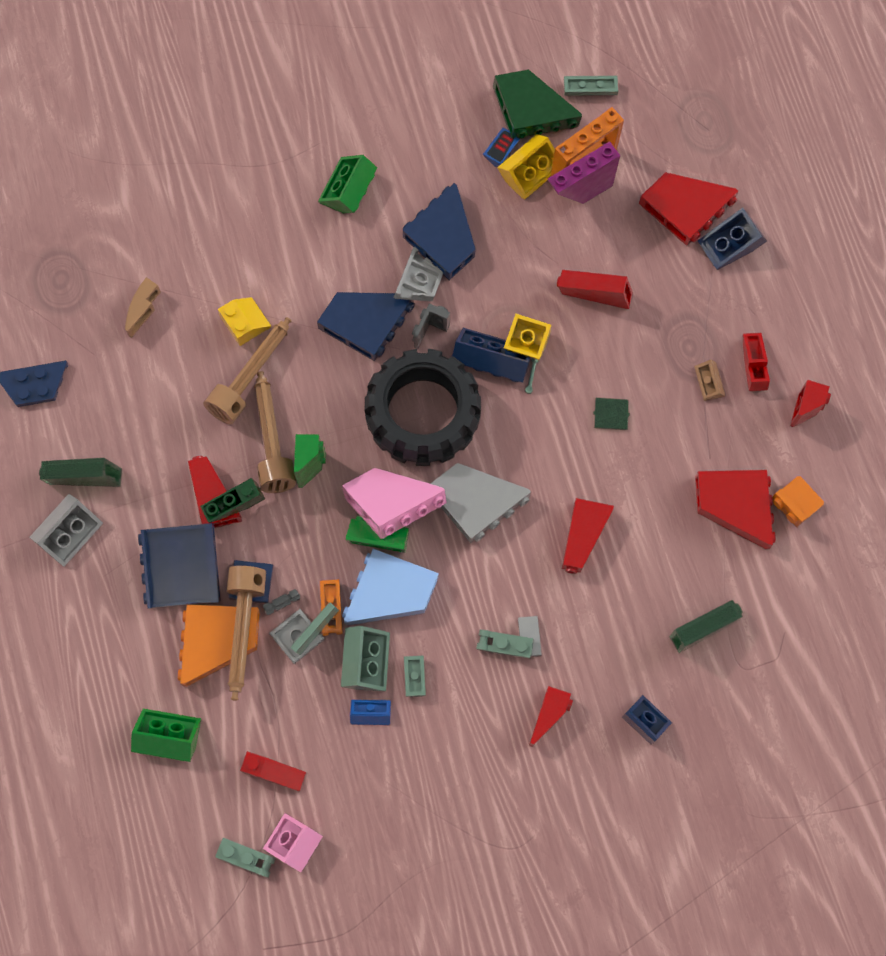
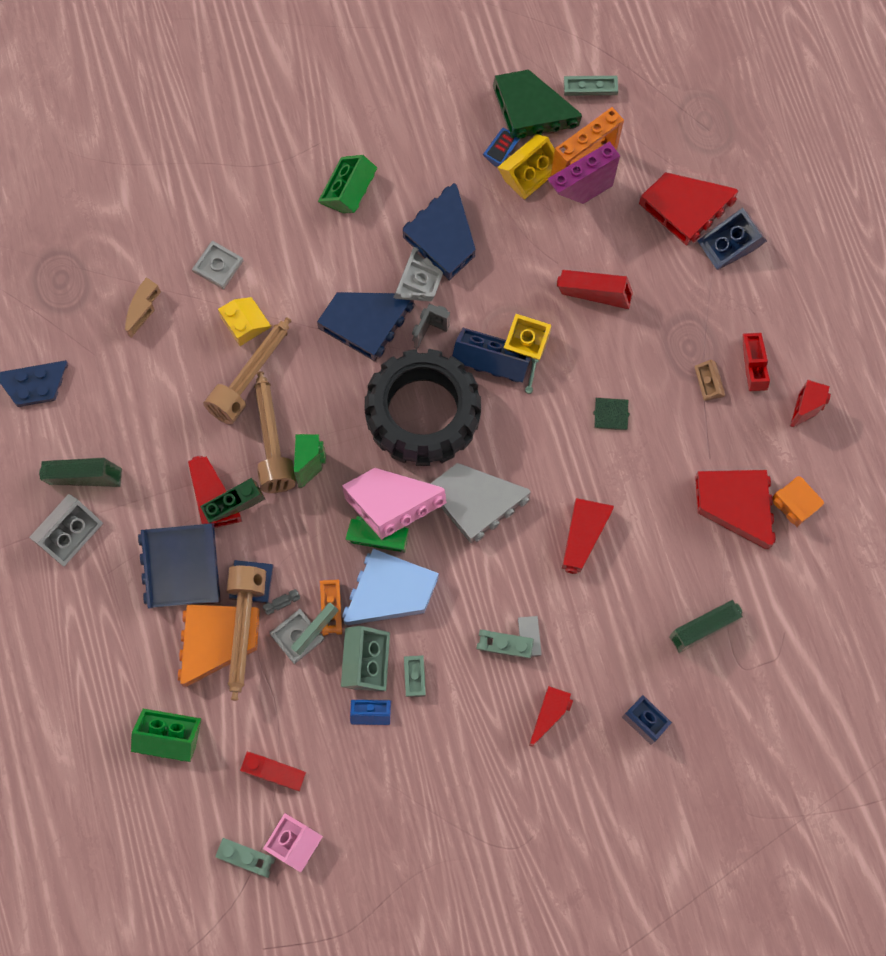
(217, 265): none -> light grey tile

